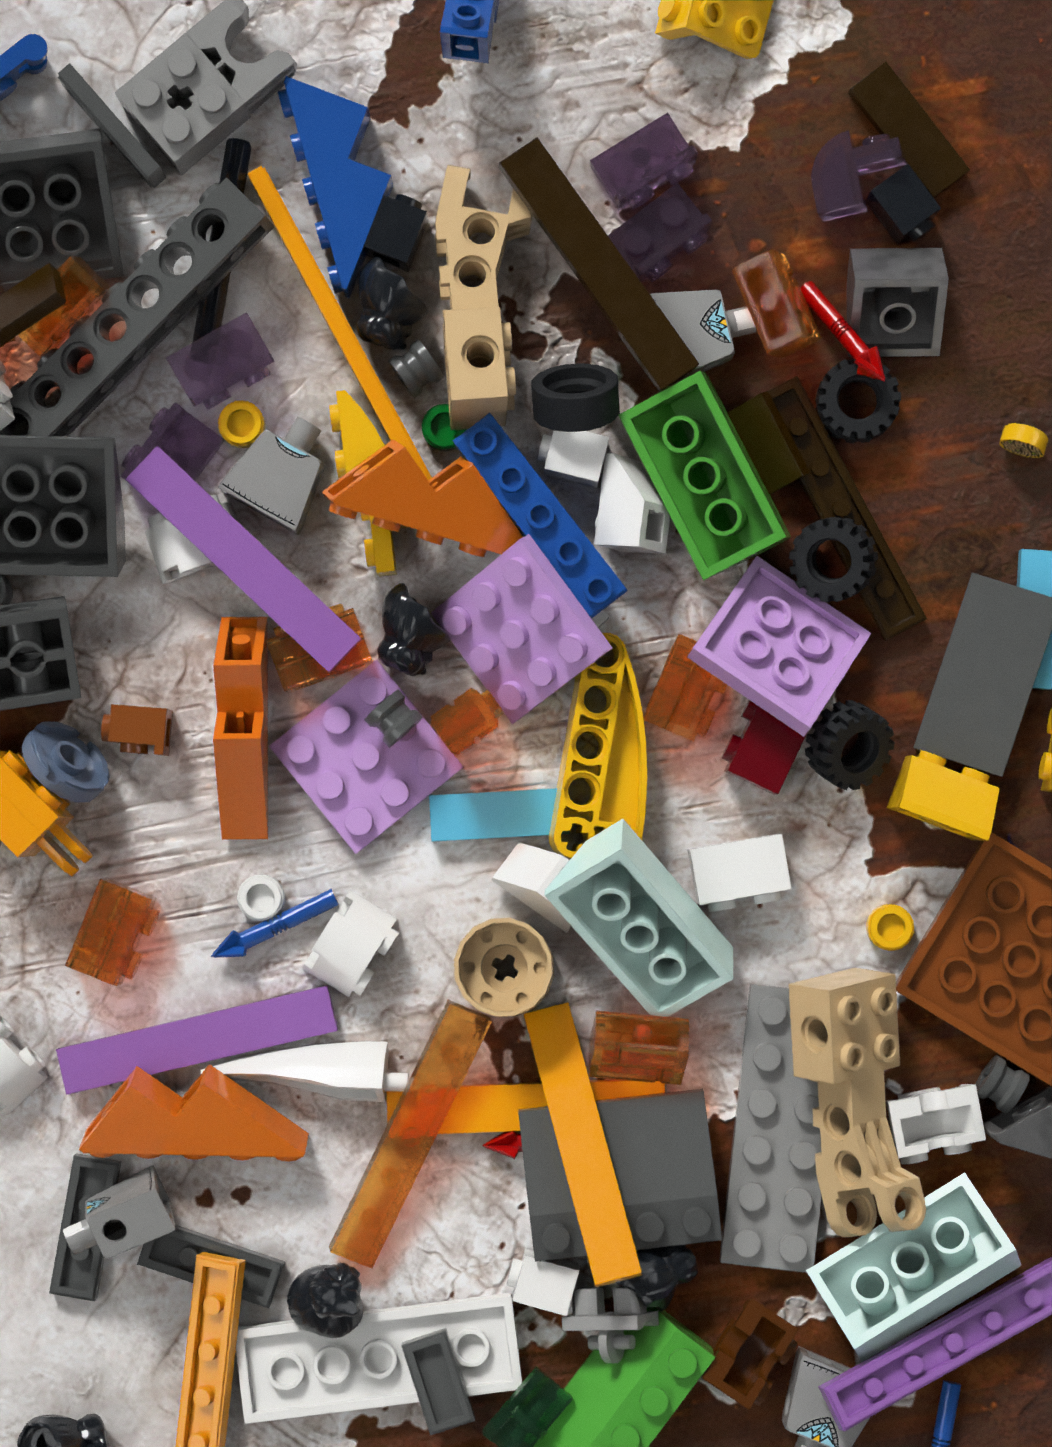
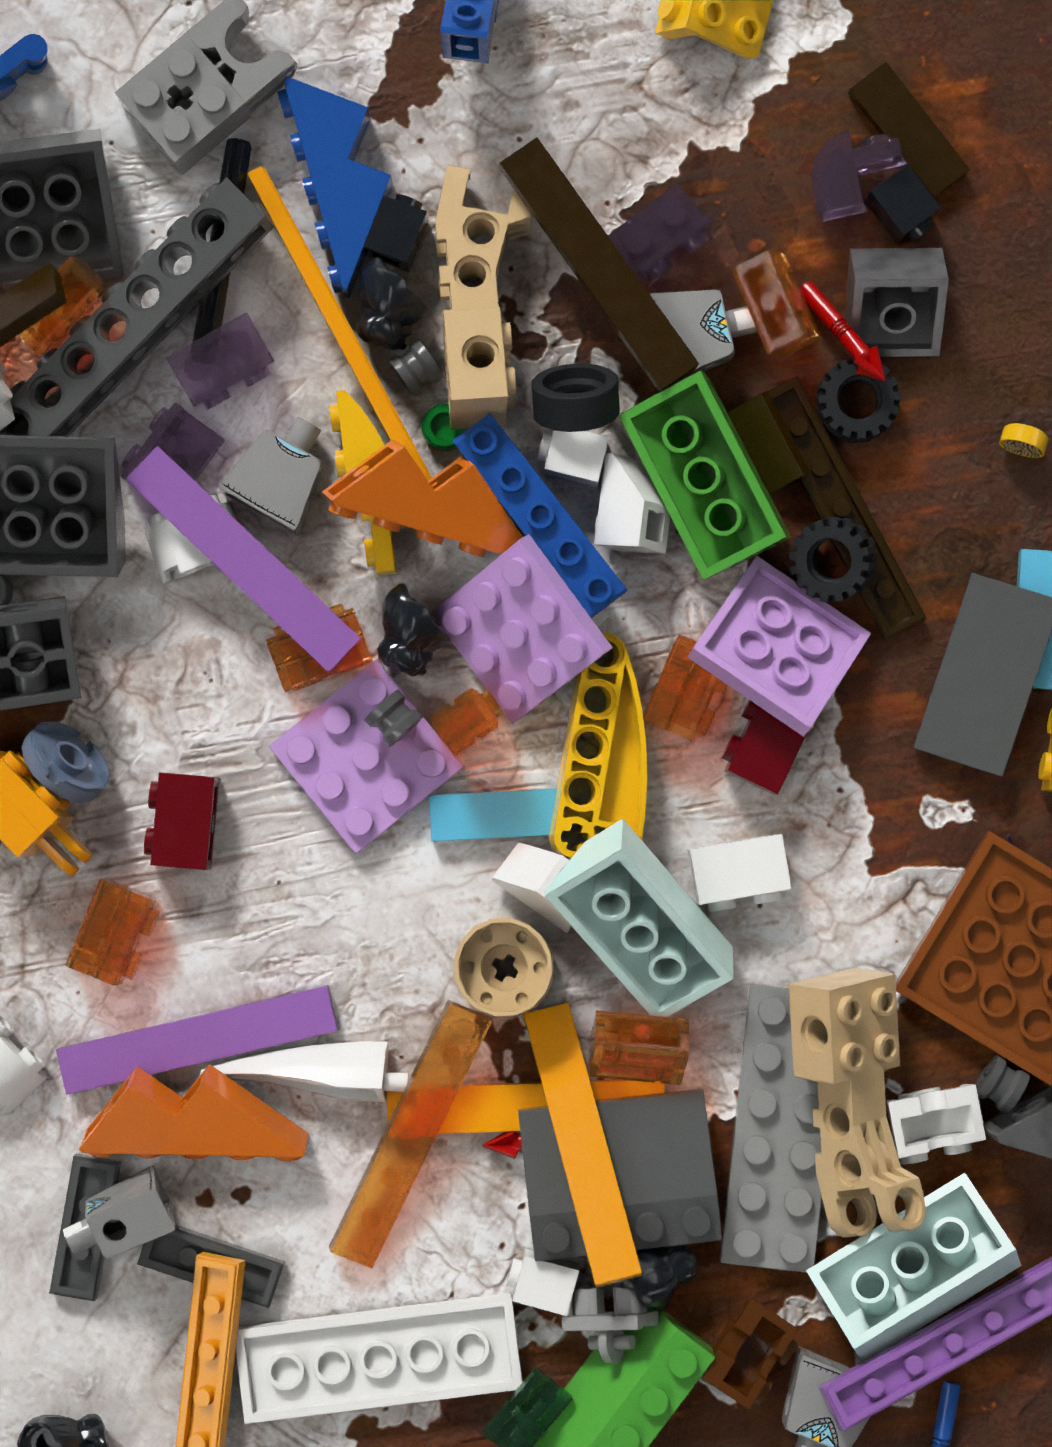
(111, 126): dark grey tile -> none
(138, 728): dark orange brick -> none
(182, 821): none -> dark red brick
(237, 943): blue piece -> none
(241, 423): yellow tile -> none
(242, 727): orange slope -> none
(261, 897): white tile -> none
(326, 1300): black hair -> none
(350, 944): white cylinder -> none
(438, 1381): dark grey tile -> none
(644, 162): clear purple bracket -> none
(865, 757): black tyre -> none
(890, 927): yellow tile -> none
(944, 797): yellow slope -> none

